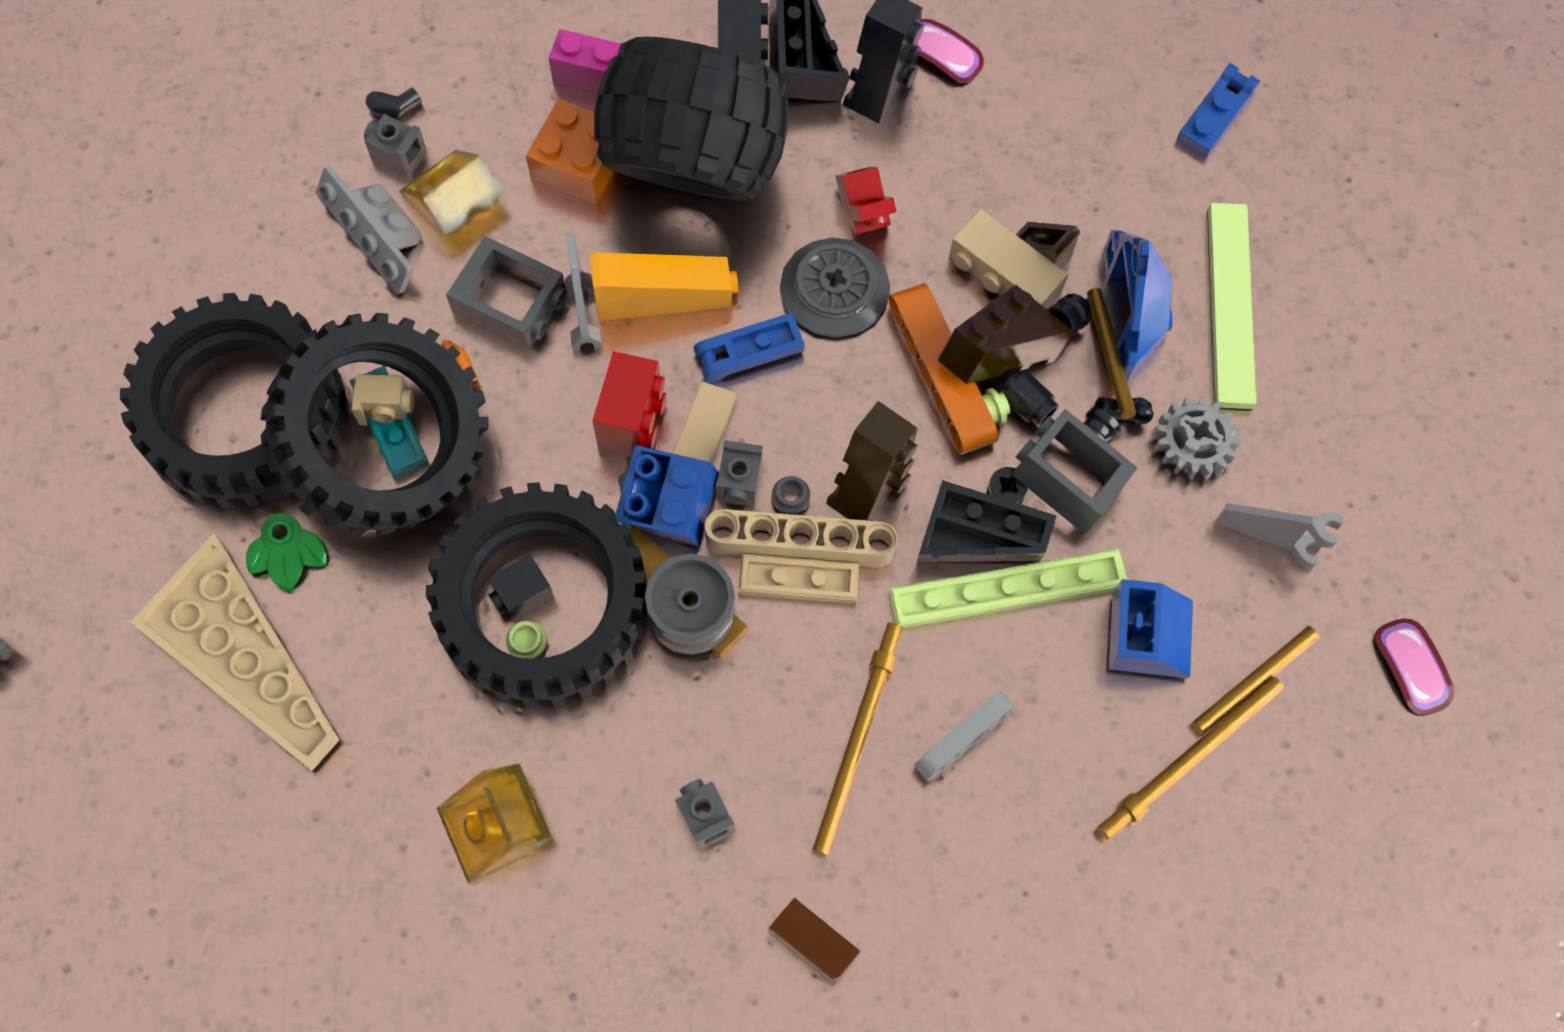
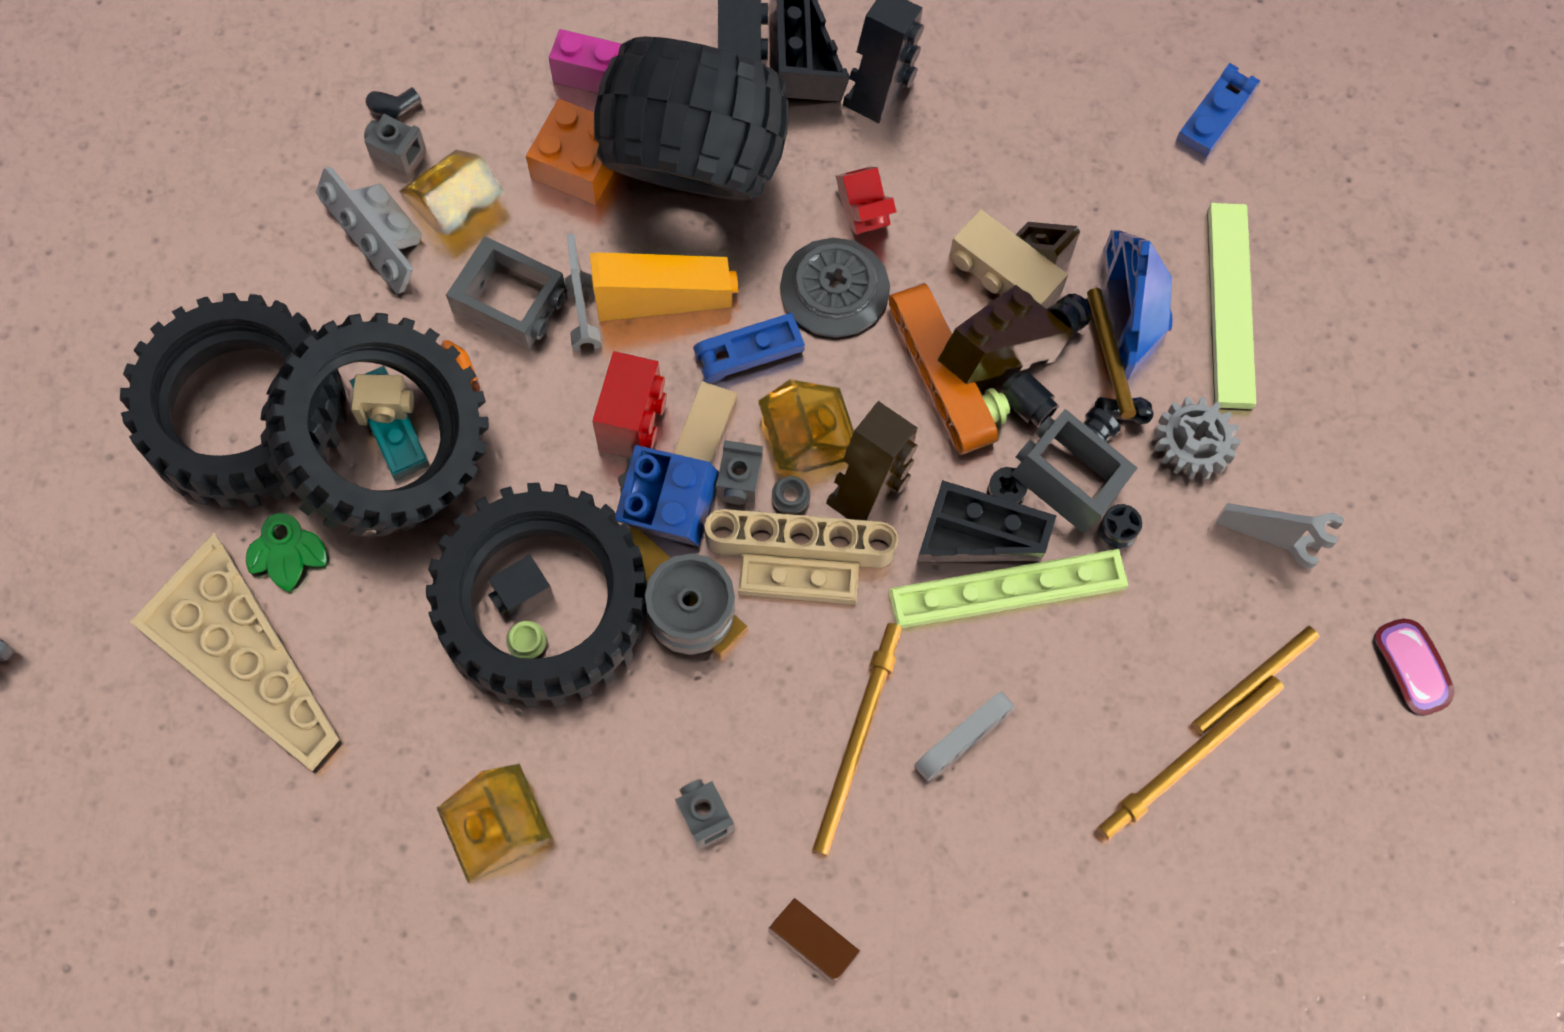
(806, 425): none -> clear yellow slope
(950, 51): sticker -> none
(1124, 519): none -> black wheel
(1150, 629): blue slope -> none

